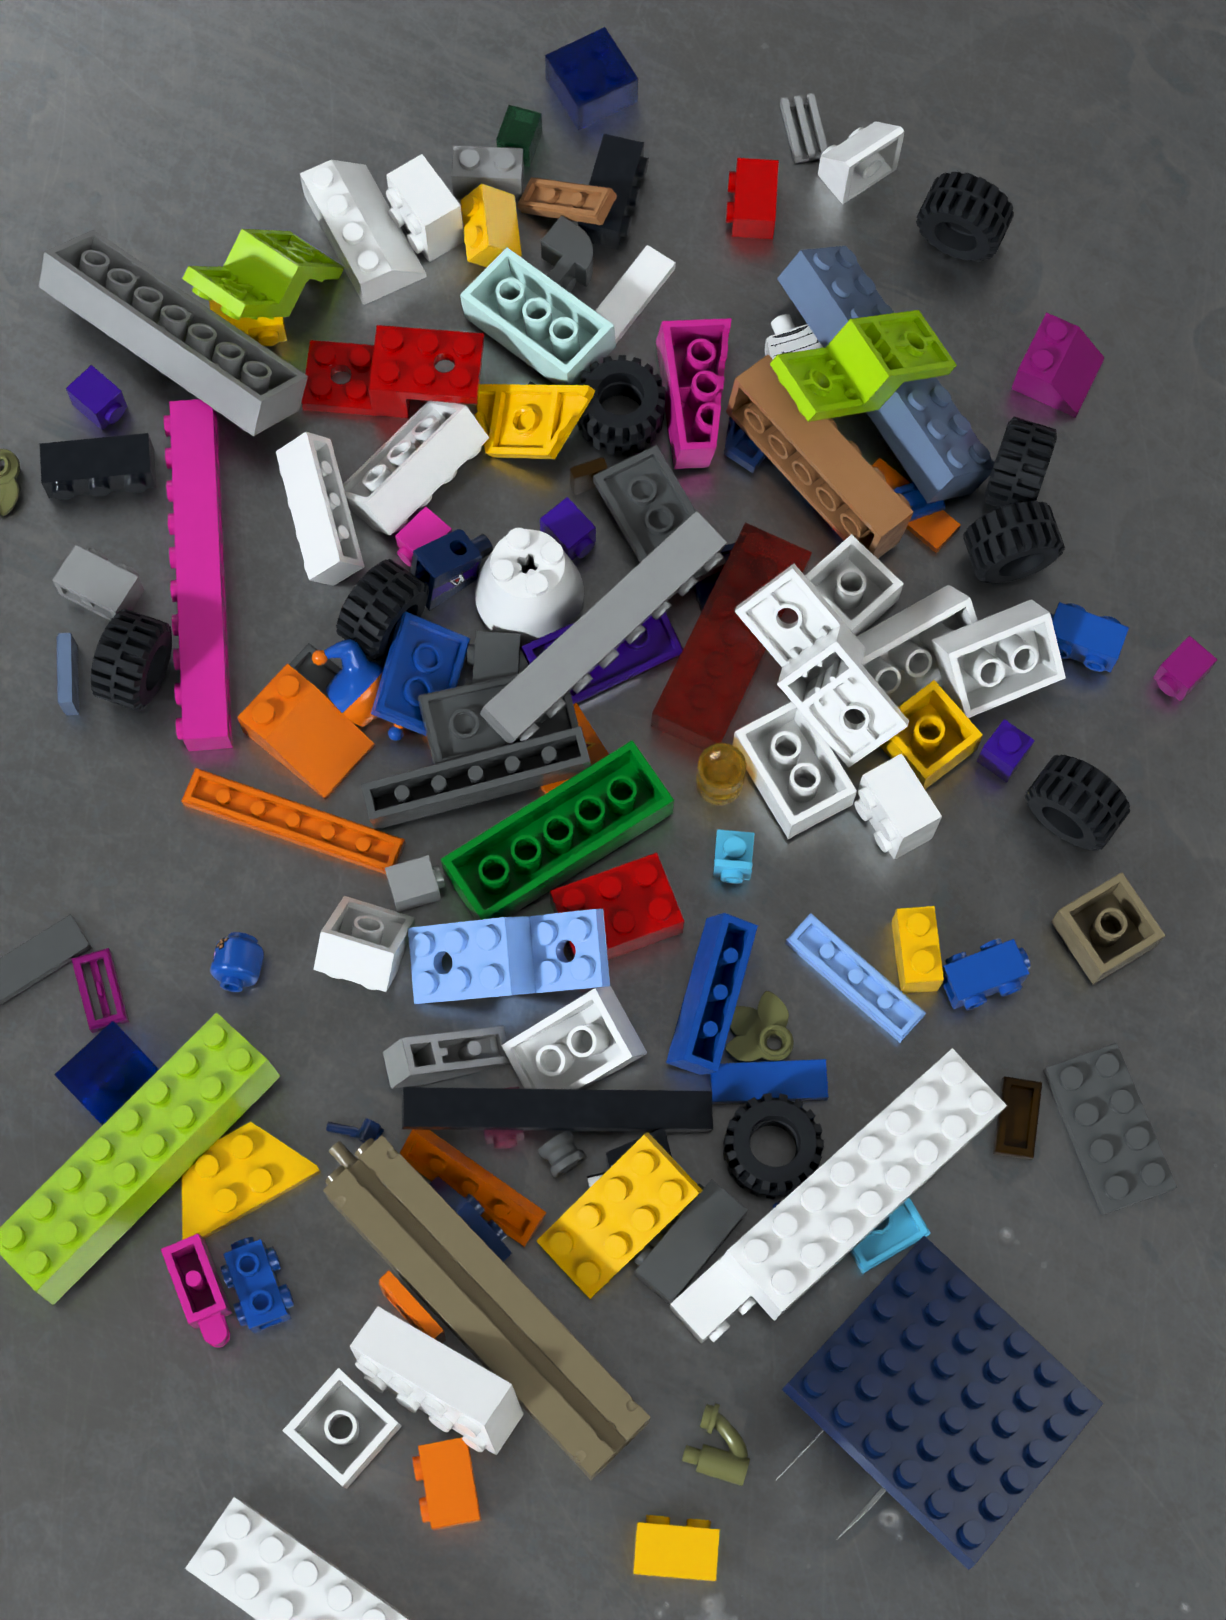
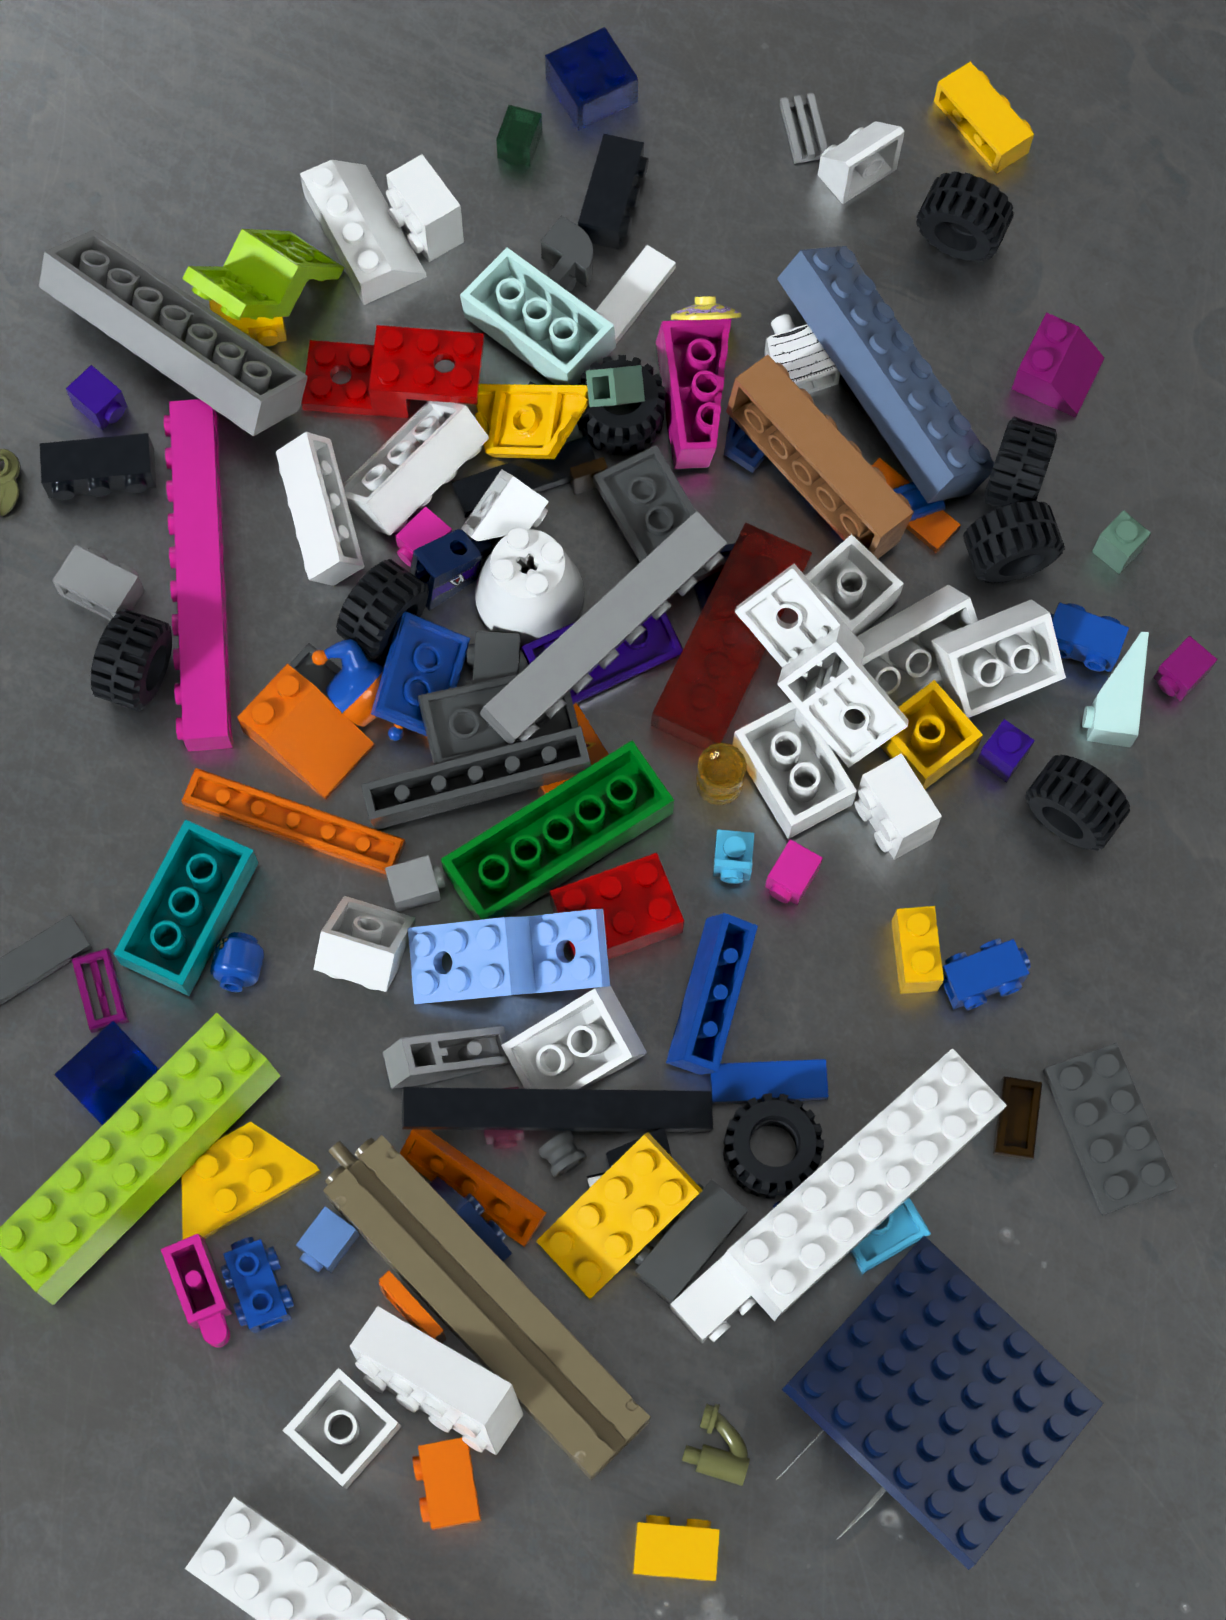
(67, 674): sand blue tile -> none
(186, 907): none -> teal brick
(326, 1241): none -> medium blue brick
(368, 1130): dark blue hand -> none
(489, 166): light grey brick -> none
(489, 224): yellow brick -> none
(505, 507): none -> white slope
(535, 473): none -> black tile
(567, 199): medium nougat tile -> none
(569, 529): dark purple brick -> none
(615, 386): none -> sand green brick
(705, 309): none -> light yellow dish
(754, 198): red brick -> none
(757, 1026): olive plate -> none
(793, 873): none -> dark pink brick
(855, 978): light blue tile -> none
(862, 365): lime bracket -> none
(983, 117): none -> yellow brick
(1107, 928): dark tan brick -> none
(1117, 707): none -> light aqua slope
(1121, 542): none -> sand green brick

